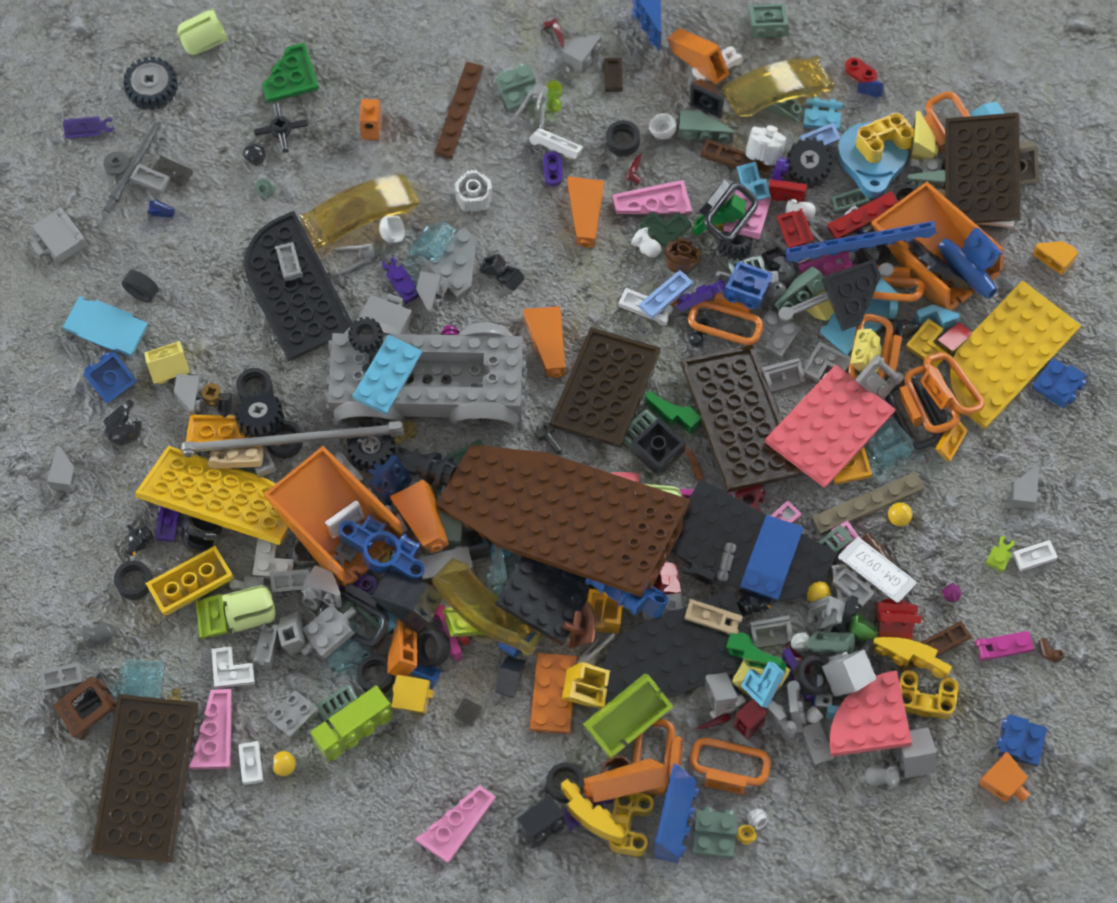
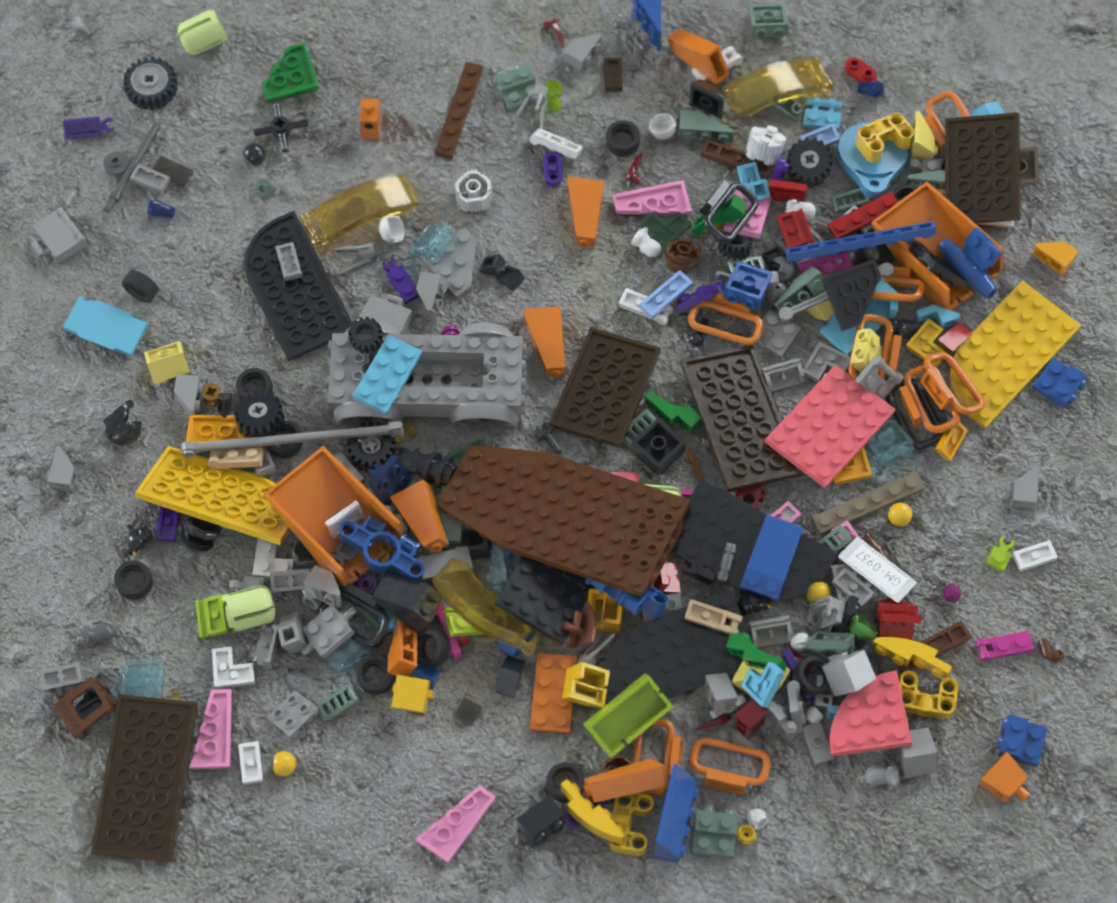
(109, 377): blue plate -> none
(189, 581): yellow brick -> none
(352, 724): lime piece -> none

